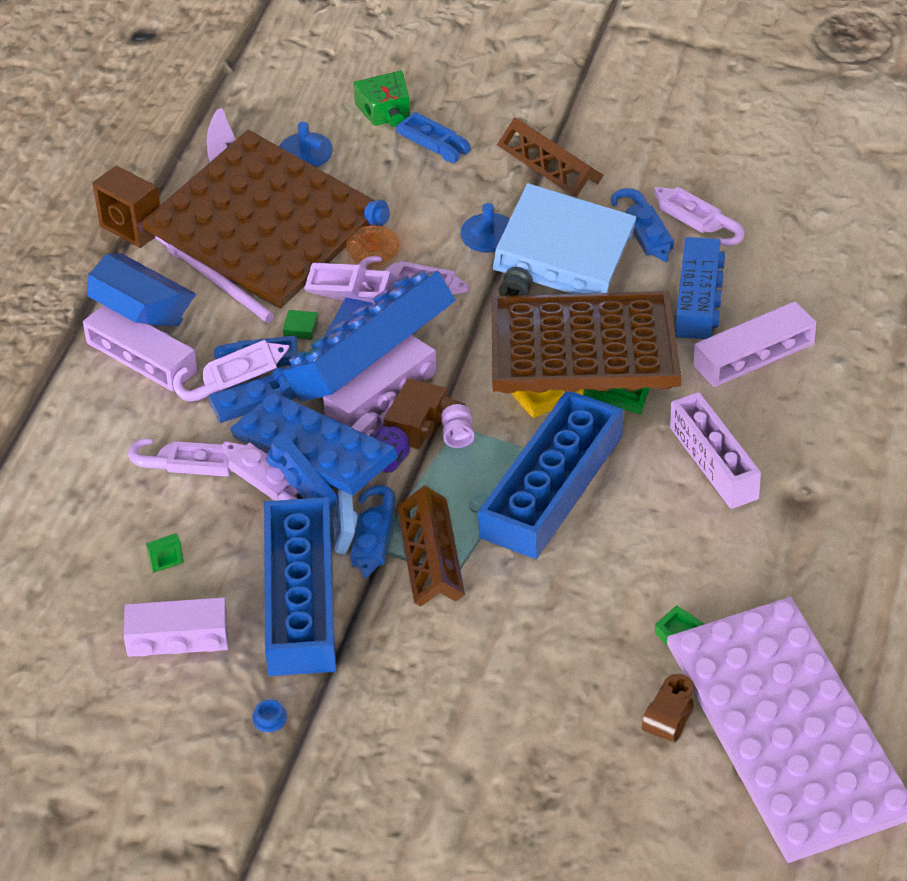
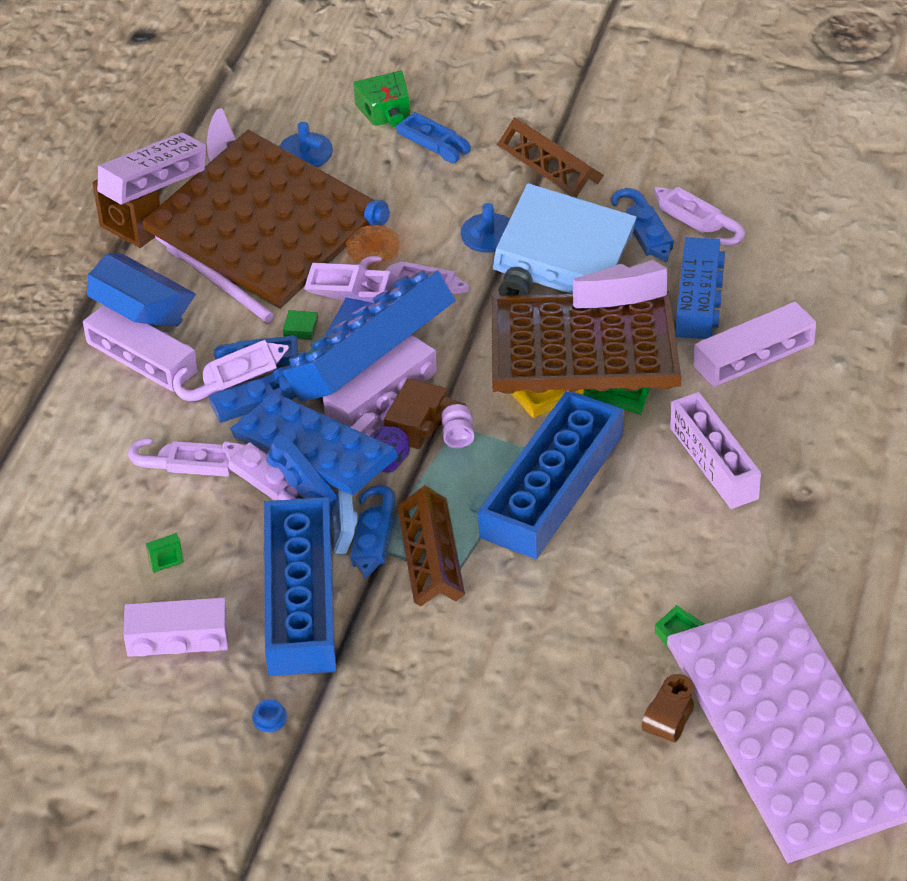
(151, 168): none -> lavender brick
(620, 285): none -> lavender slope

